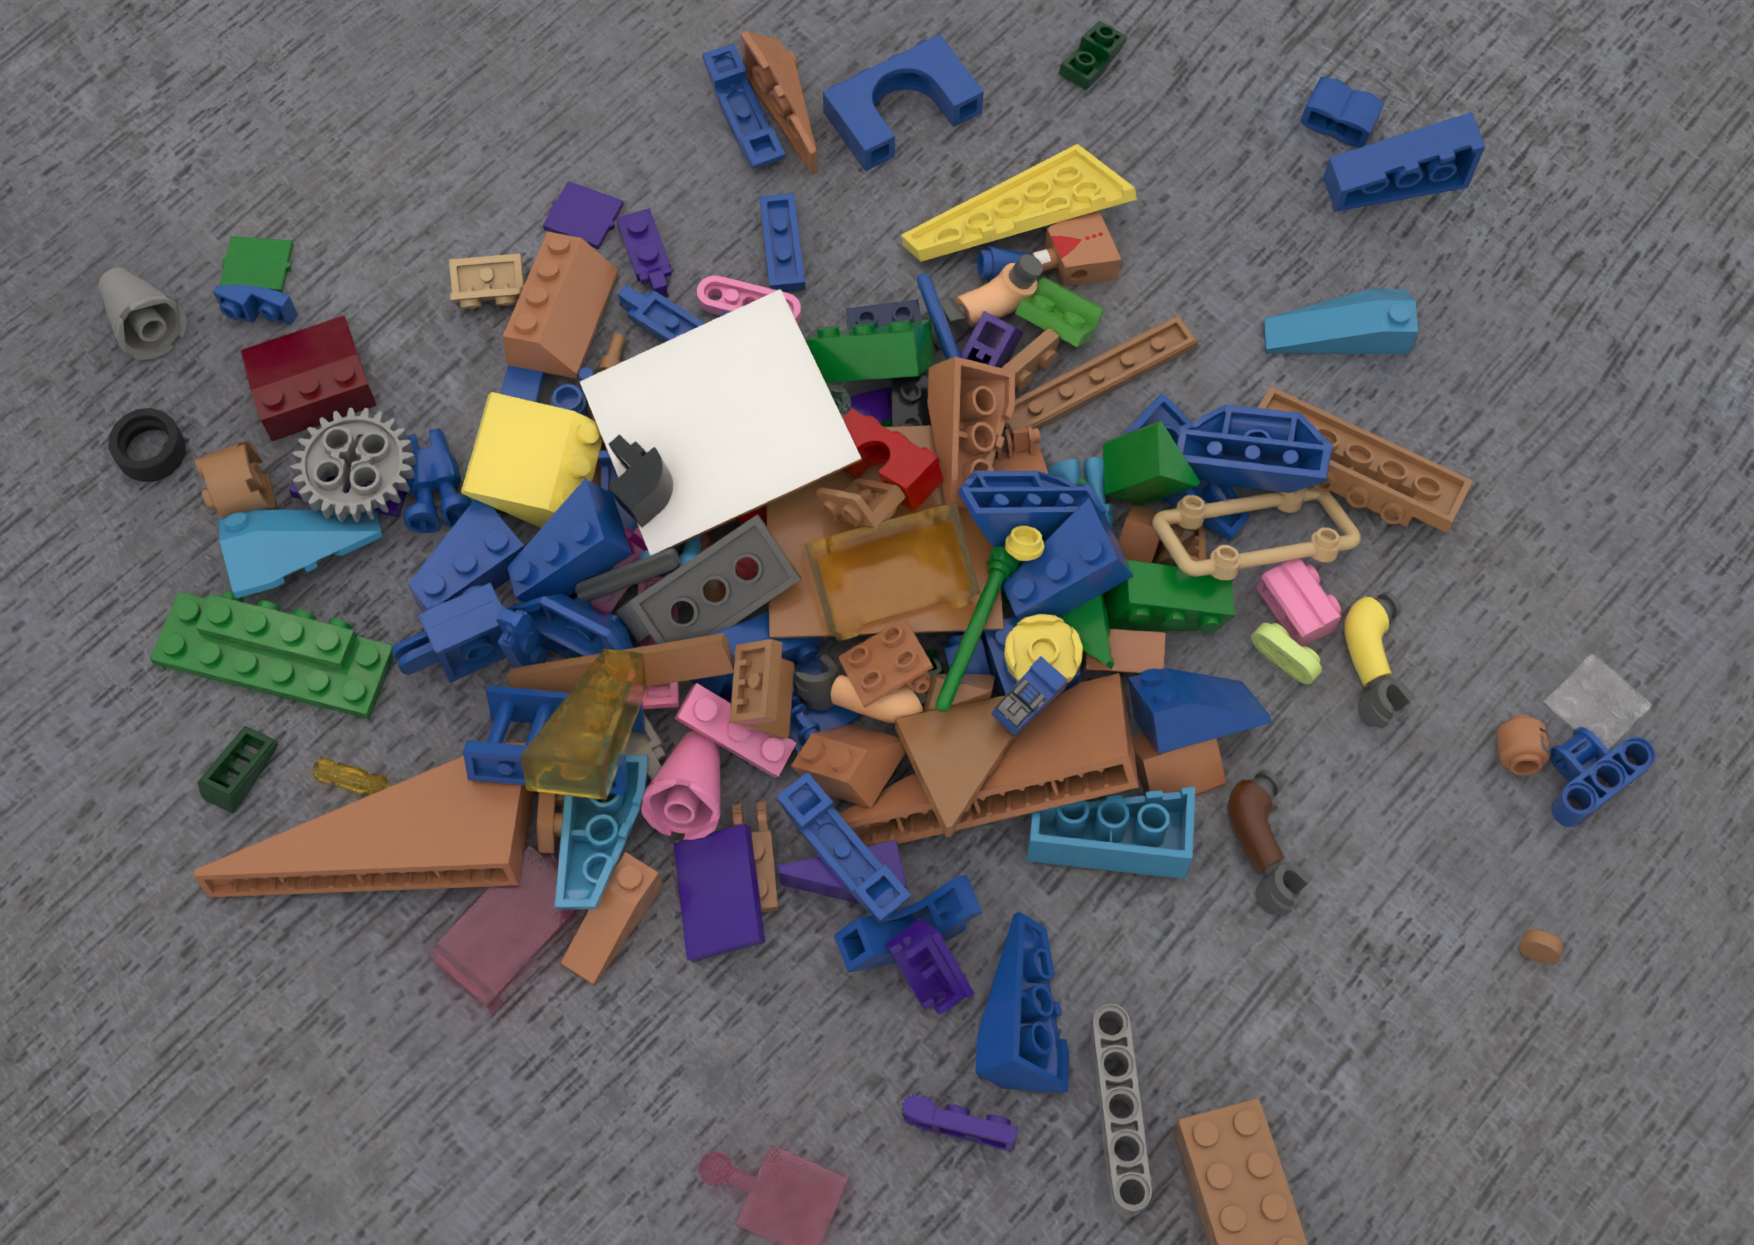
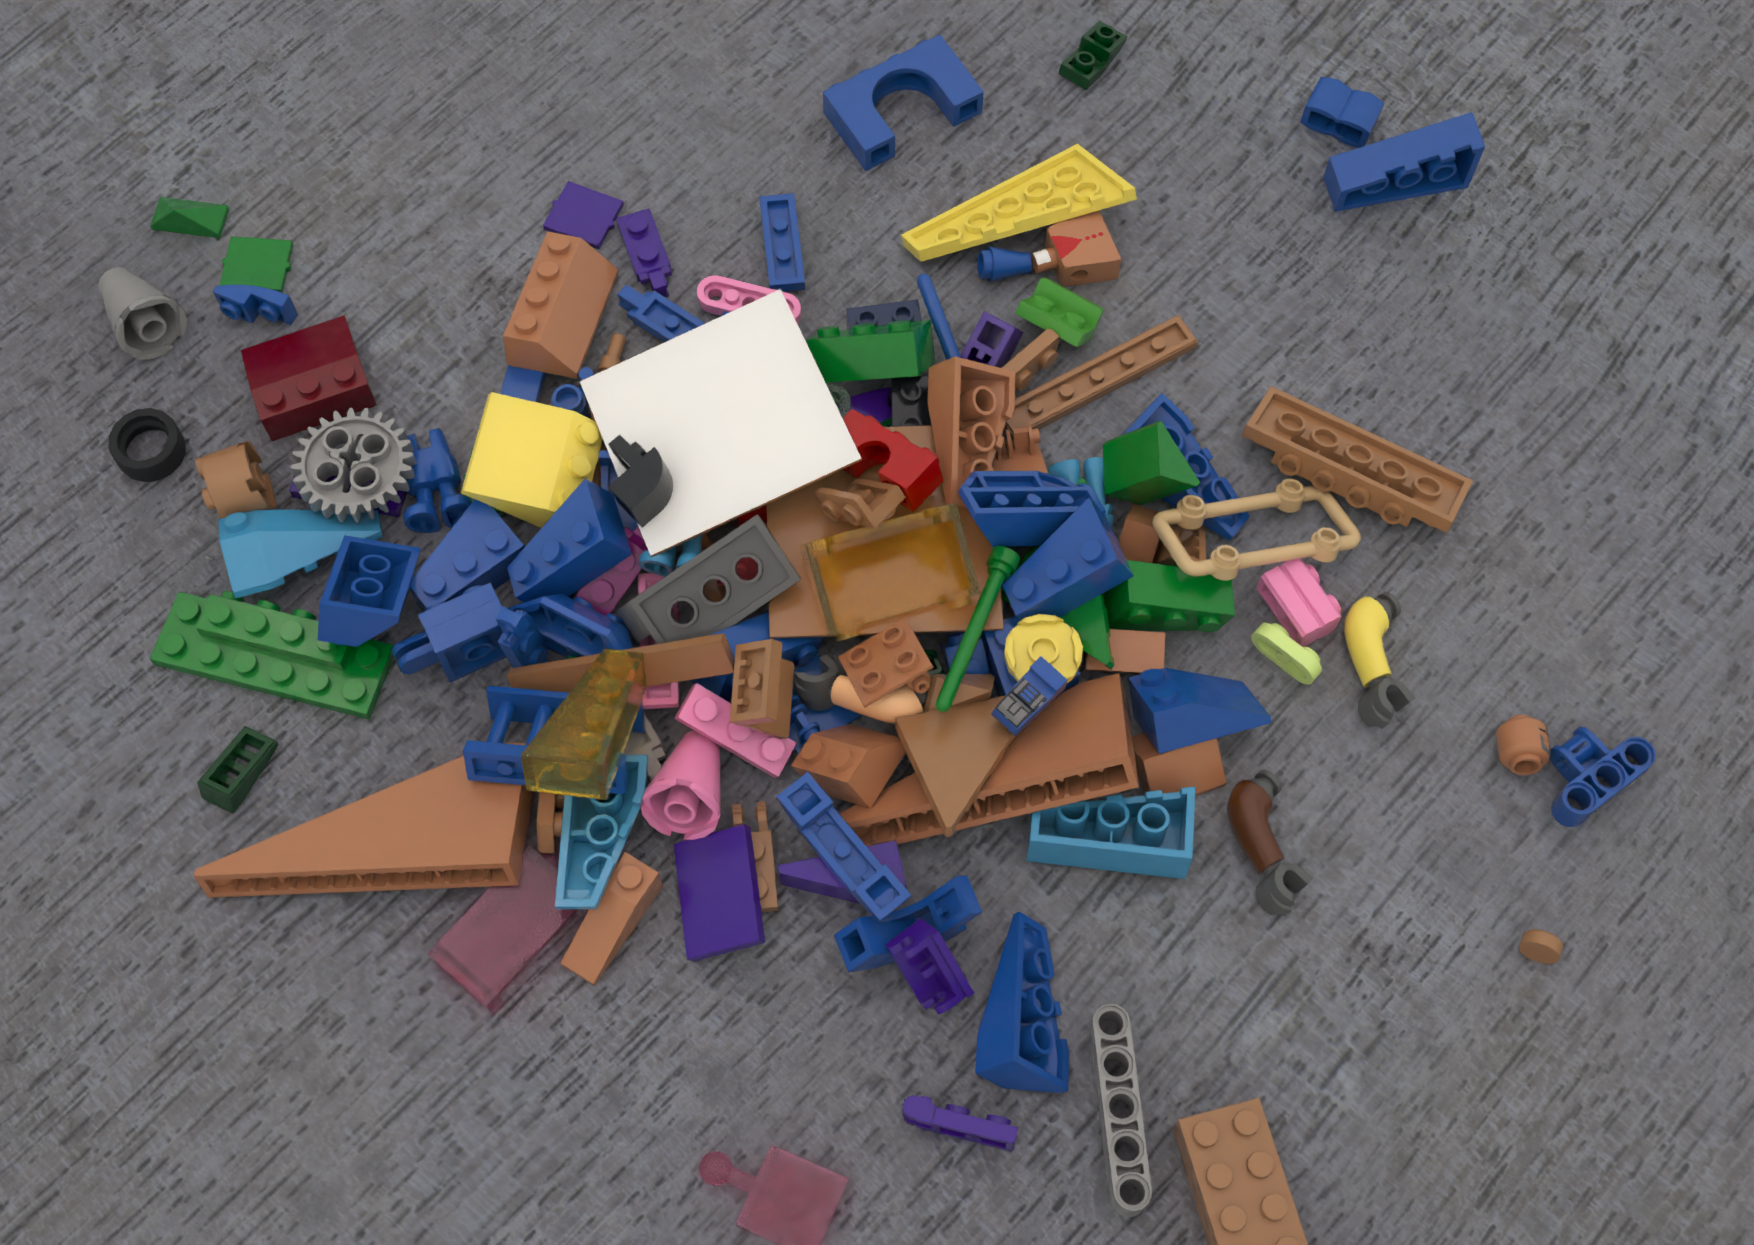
(189, 217): none -> green slope
(348, 776): clear yellow axle -> none
(365, 590): none -> blue slope
(486, 280): tan bracket -> none
(628, 575): dark grey axle -> none
(741, 107): blue slope -> none
(776, 83): nougat wedge -> none
(996, 297): piece -> none
(1024, 543): light yellow plate -> none
(1256, 449): blue wedge -> none
(1351, 324): dark azure wedge -> none
(1598, 701): clear hinge -> none

